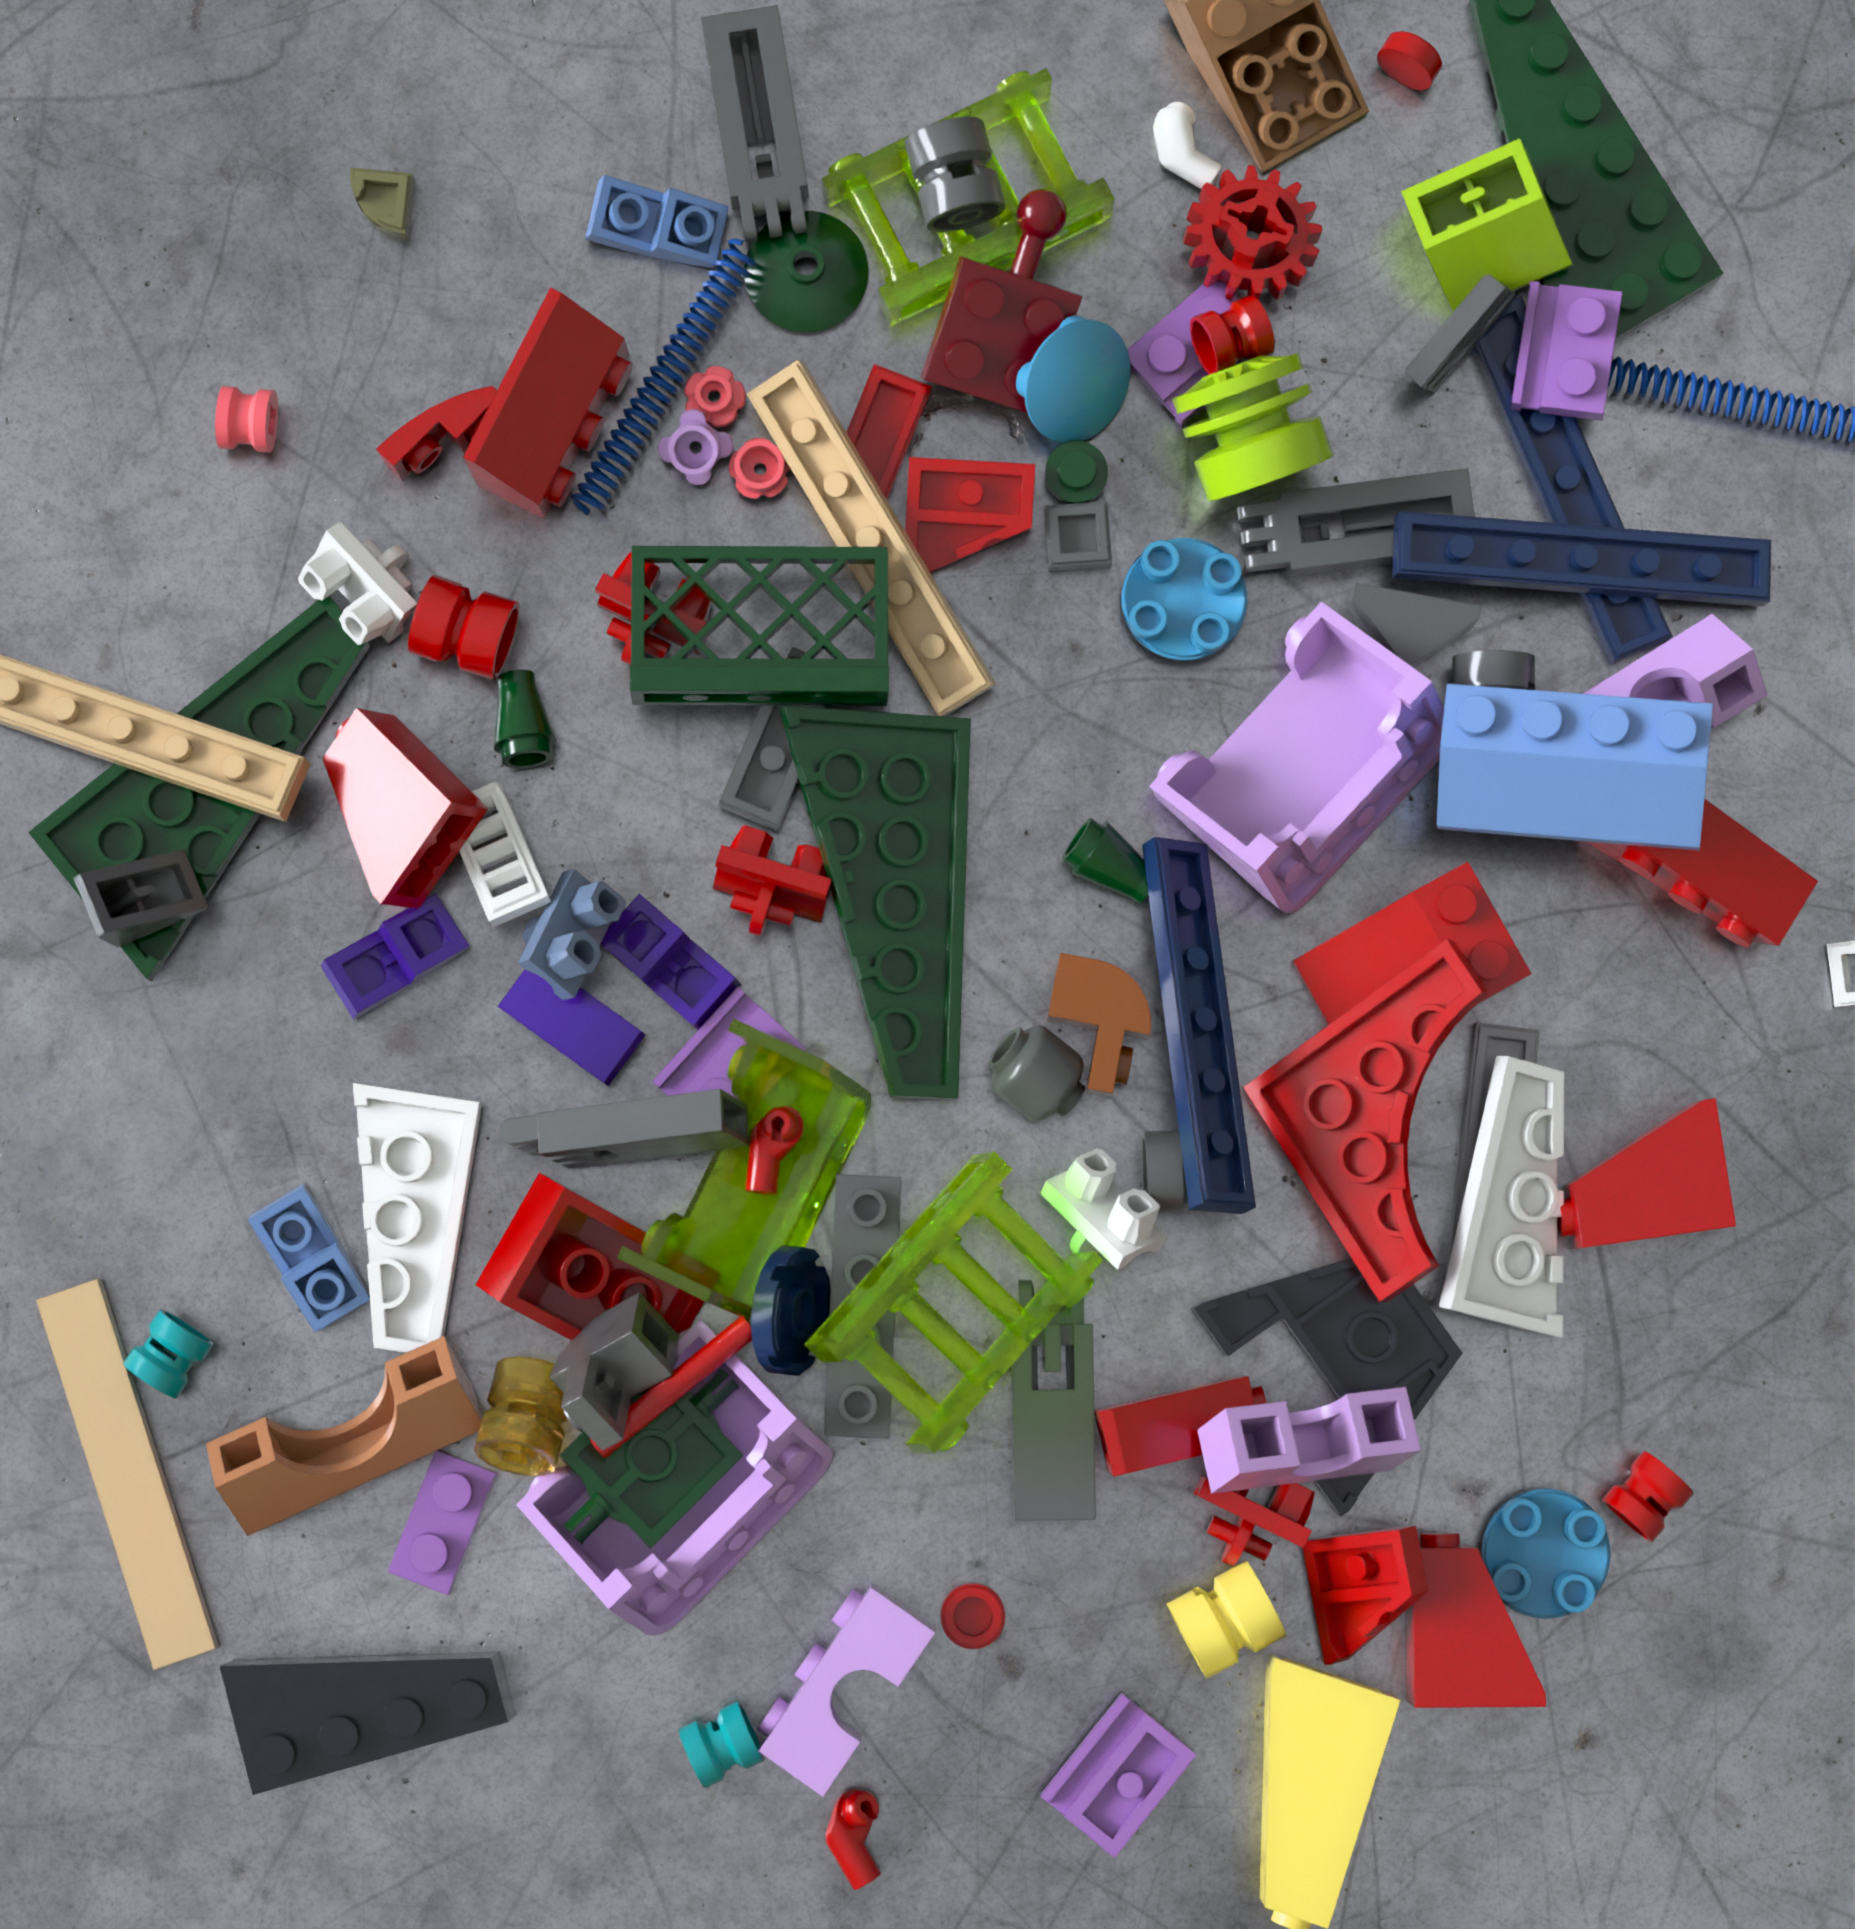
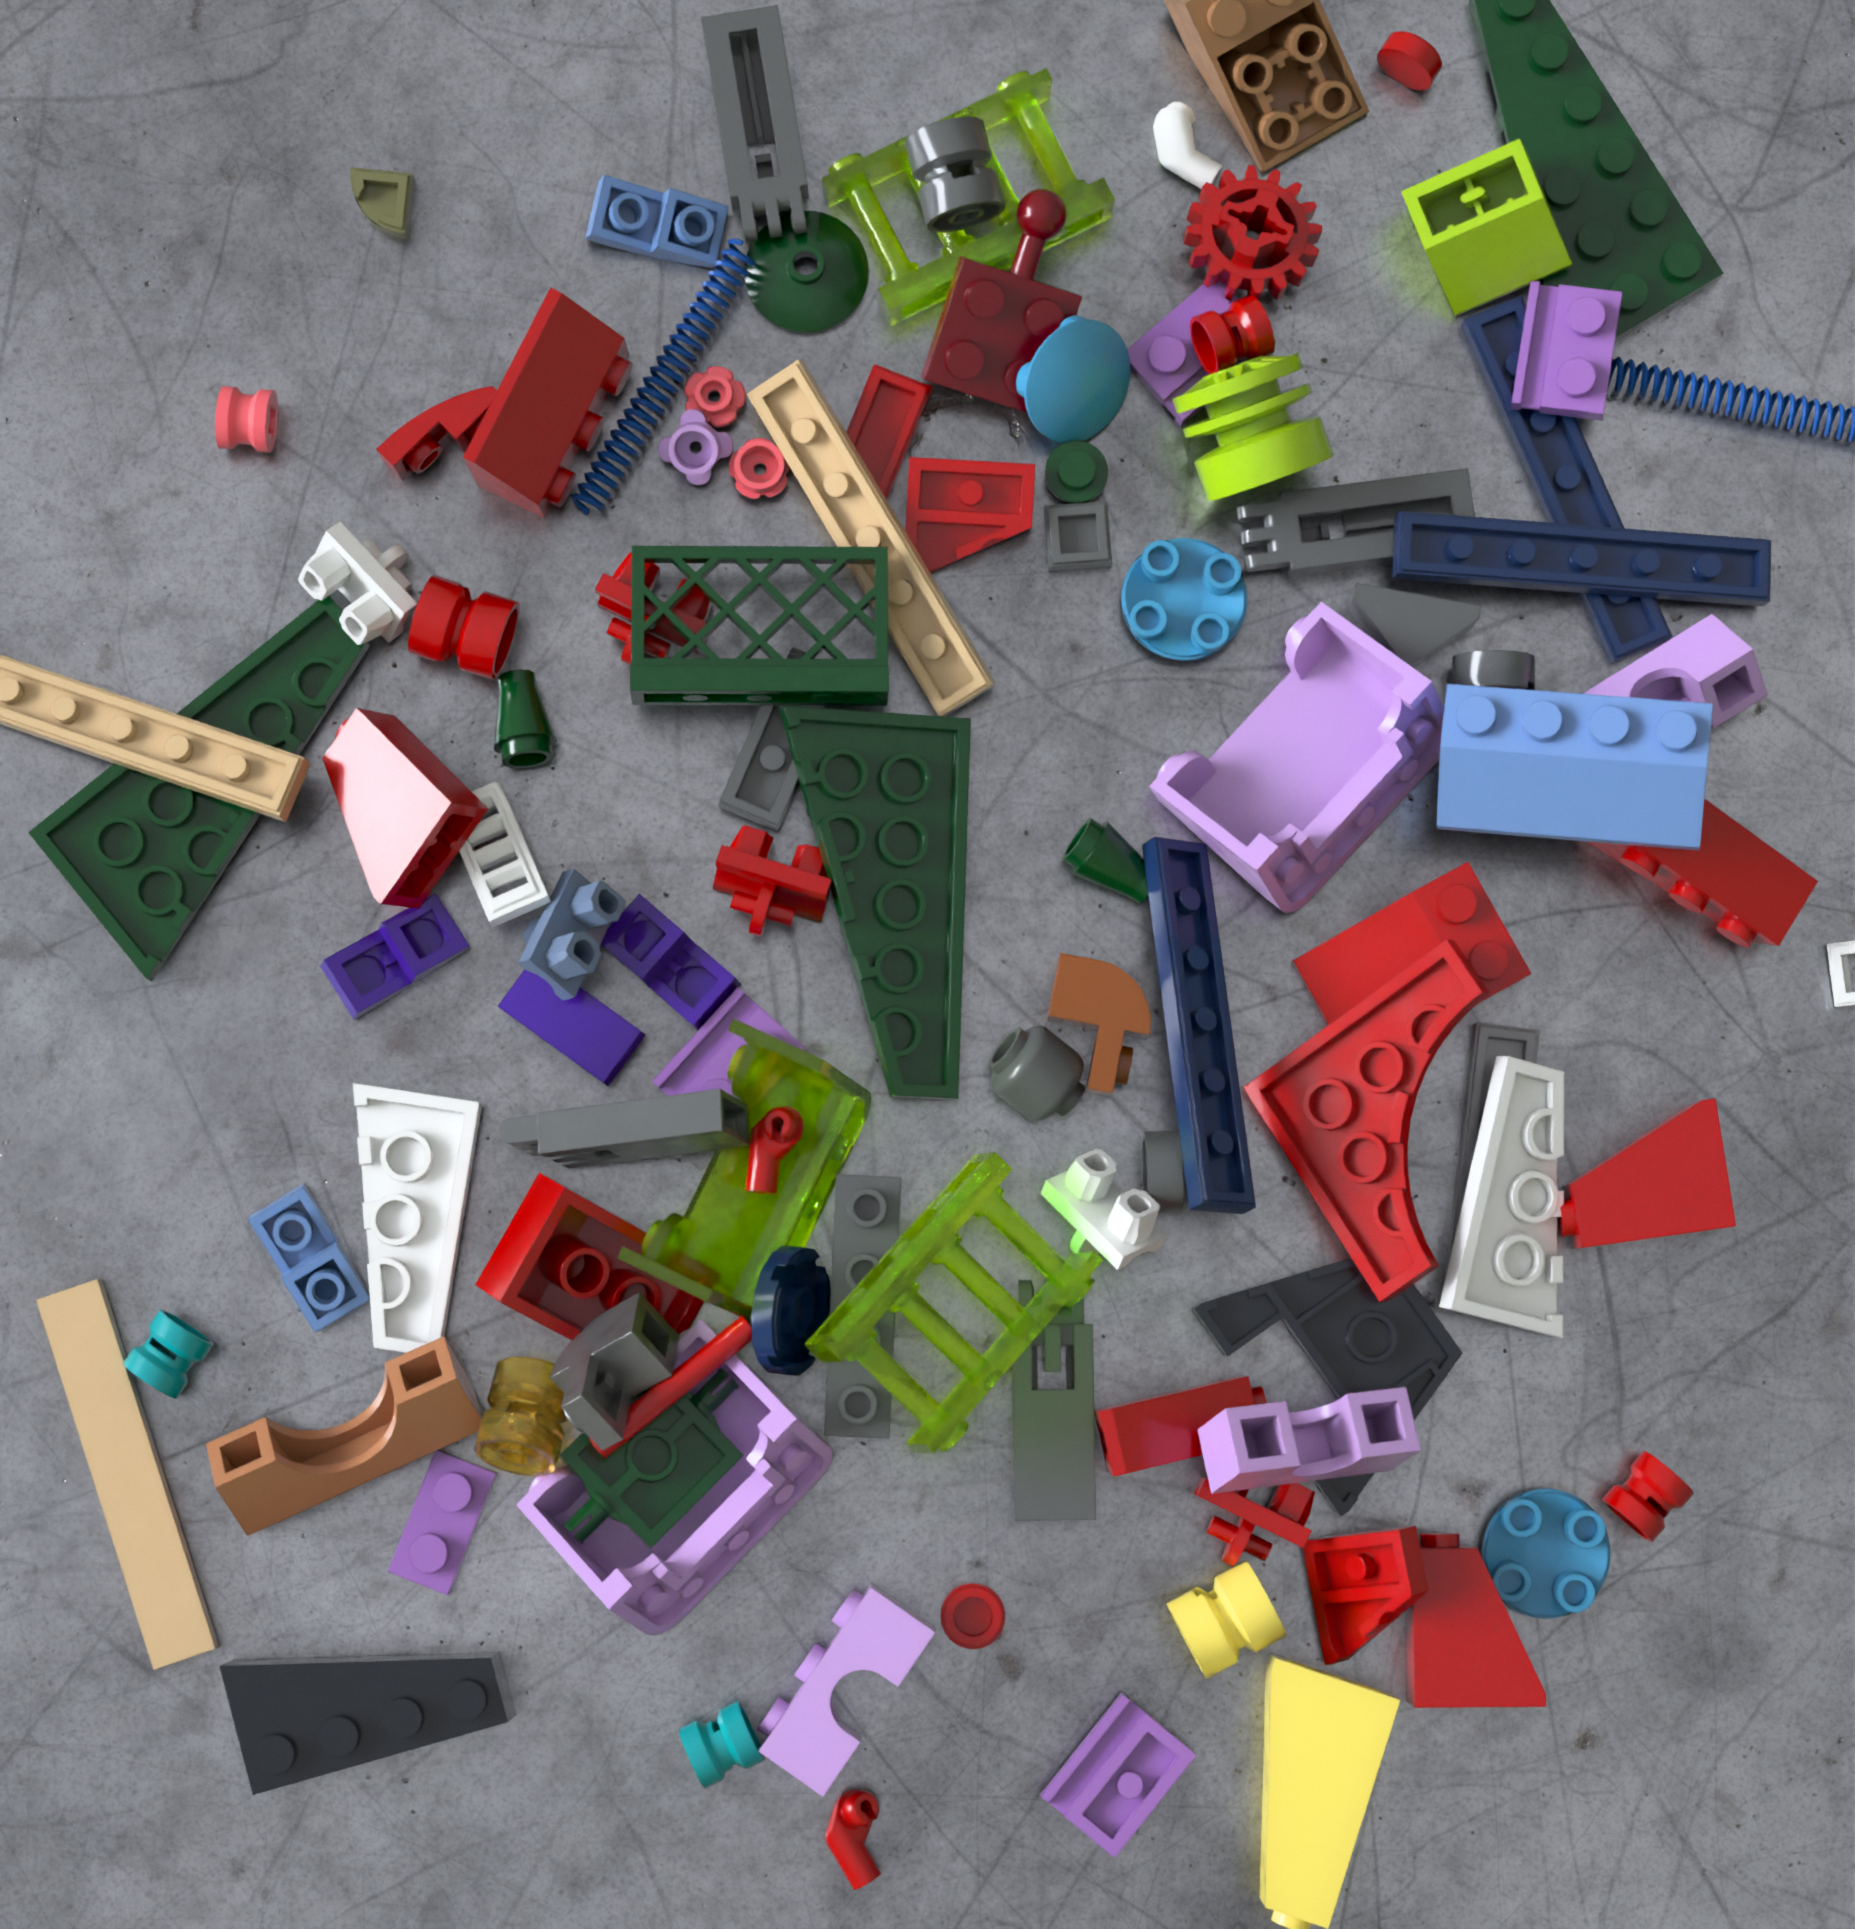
(140, 896): dark grey slope -> none
(1460, 333): dark grey tile -> none

